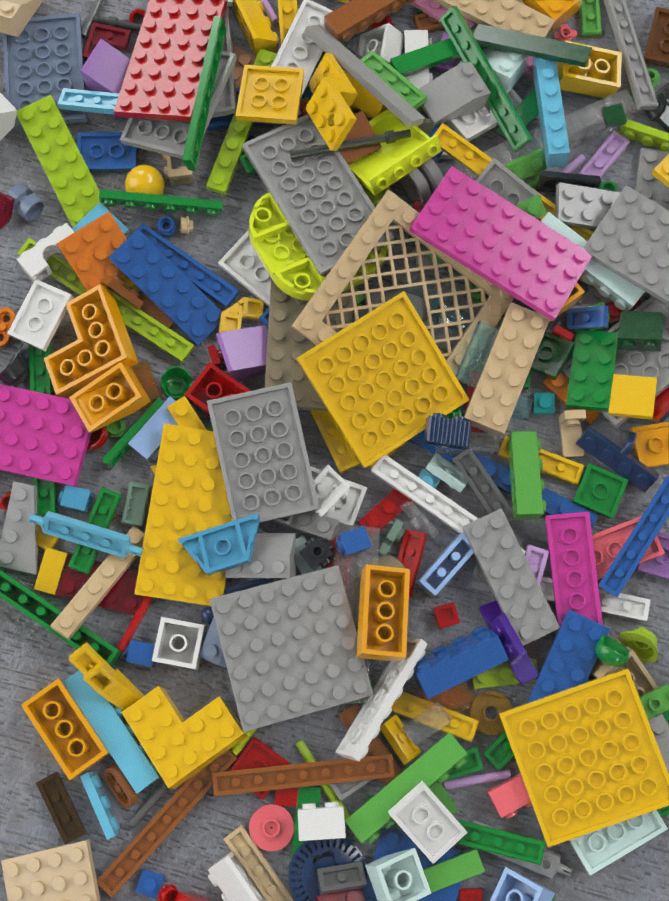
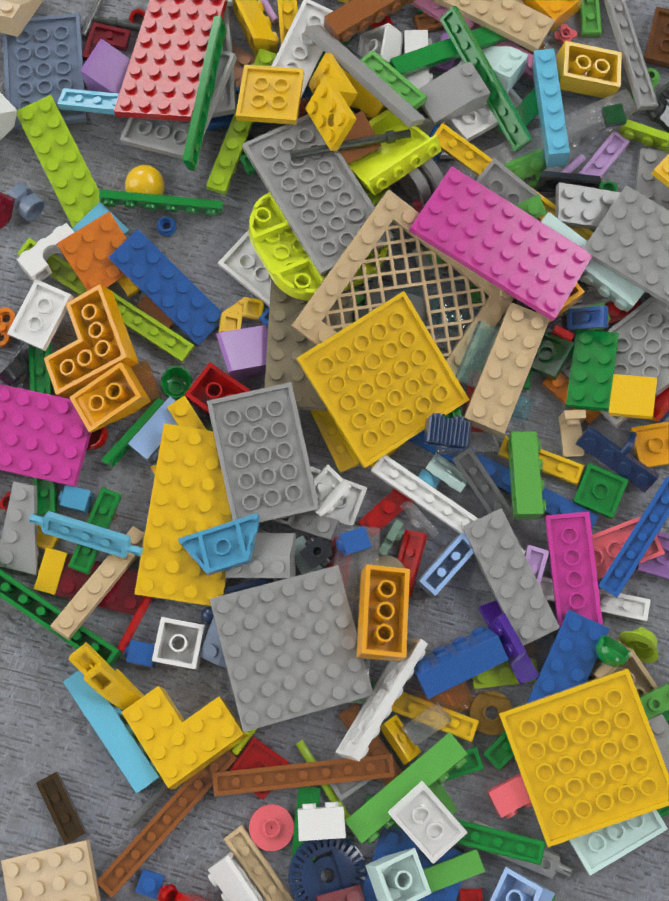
(65, 729): light orange brick -> none
(100, 804): medium azure plate -> none
(106, 153): blue plate -> none
(117, 285): dark orange plate -> none
(117, 428): bright green plate -> none
(120, 786): dark orange plate -> none
(136, 504): sand green plate -> none
(177, 176): tan bracket -> none
(185, 225): tan plate -> none
(197, 273): blue plate -> none
(216, 356): red plate -> none
(286, 797): red tile -> none
(341, 878): dark grey plate -> none
(446, 615): red plate -> none
(477, 779): lavender bar -> none
(532, 45): tile -> none
(543, 403): teal plate -> none
(640, 331): dark green bracket -> none

